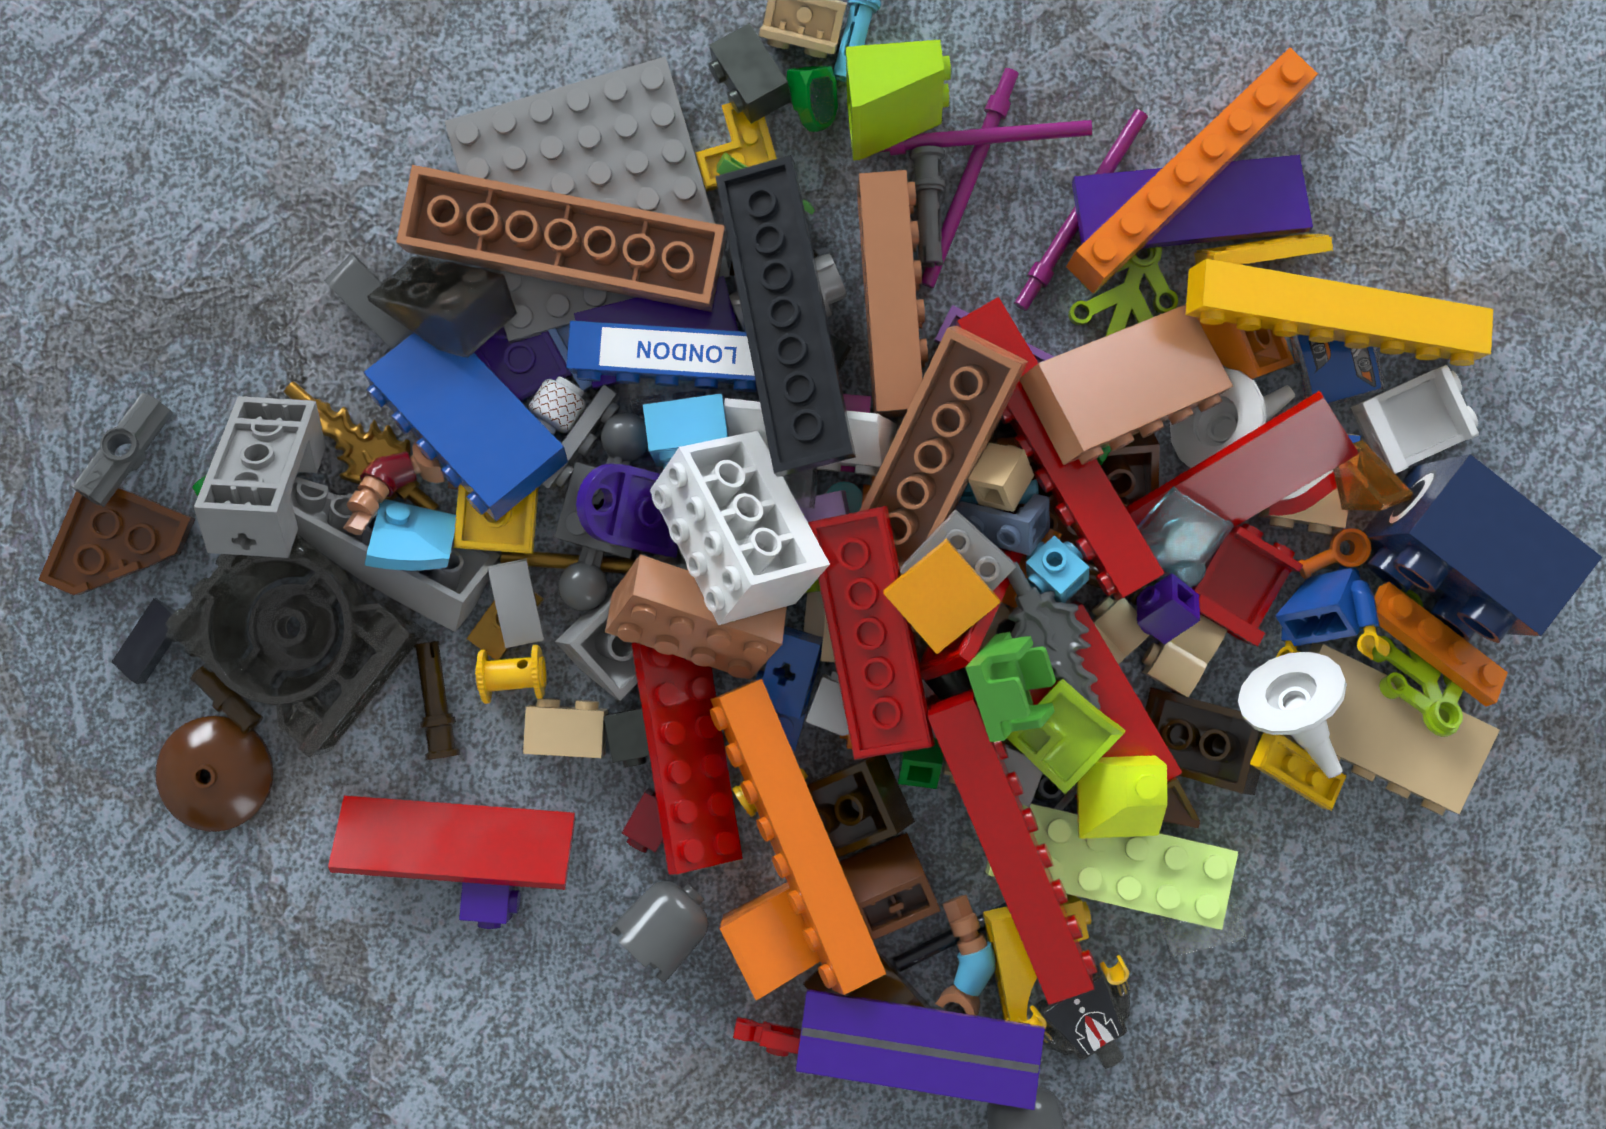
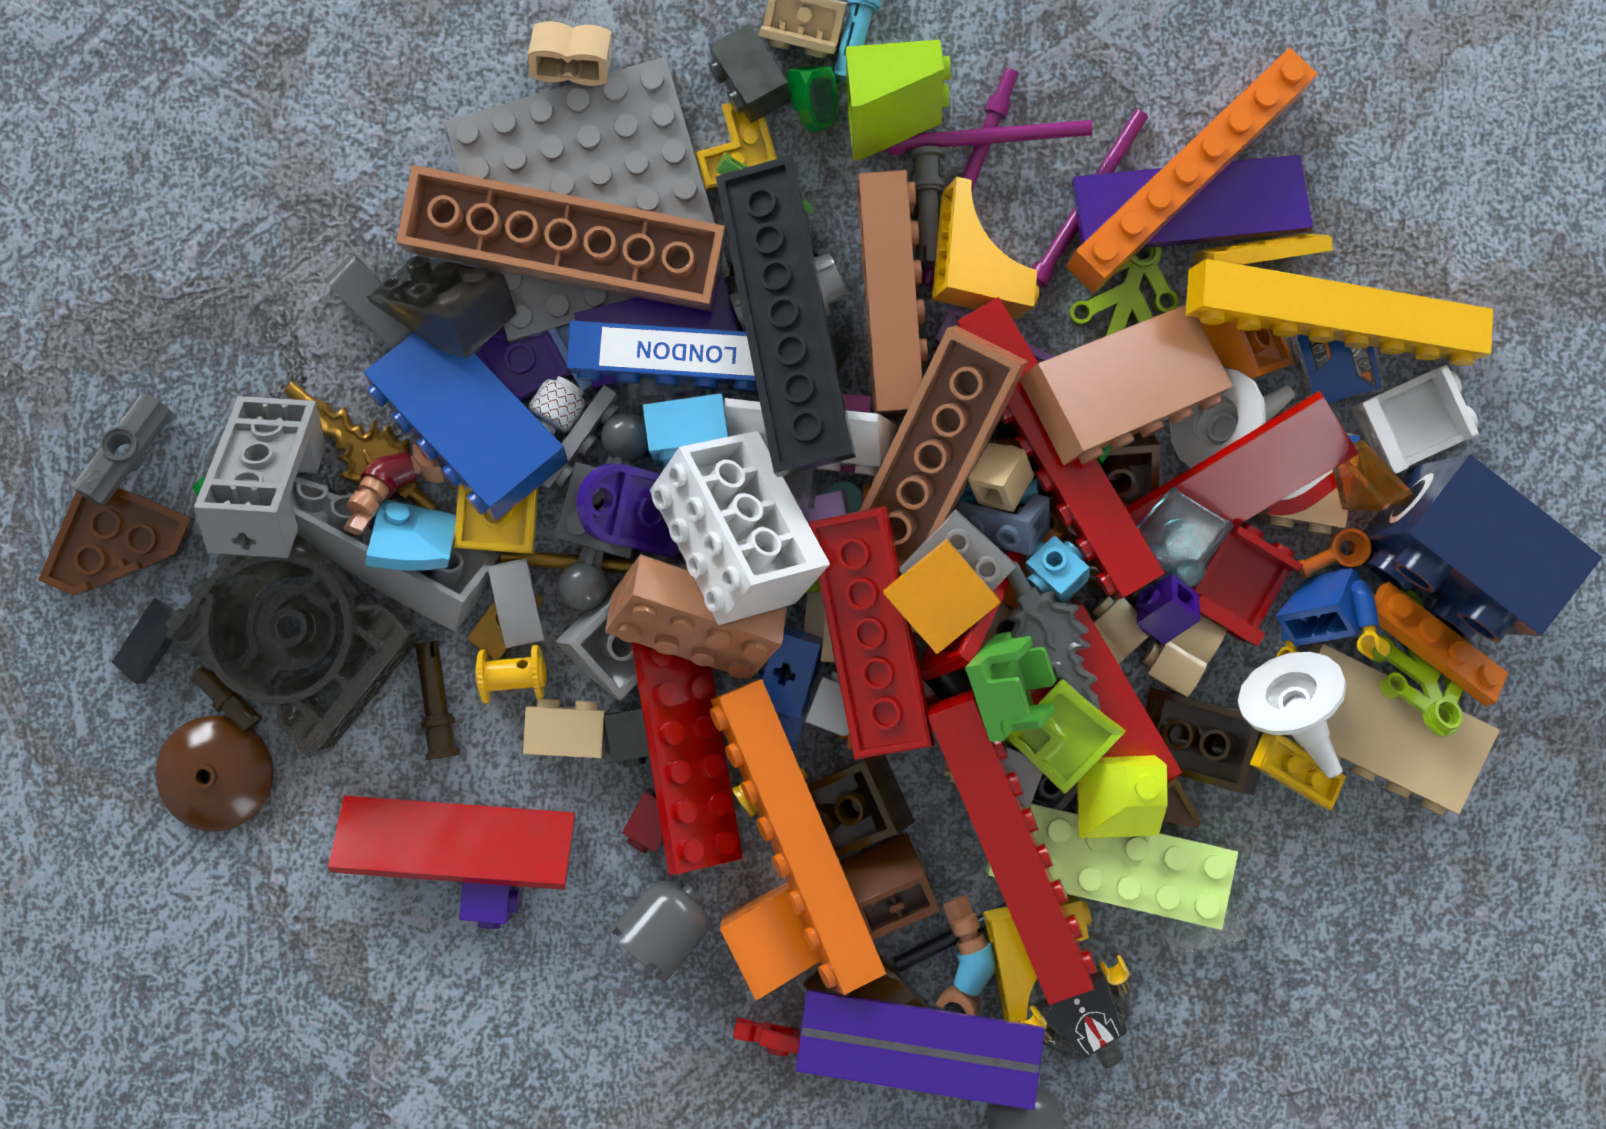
(570, 53): none -> tan brick
(929, 768): green brick -> none
(970, 266): none -> yellow arch

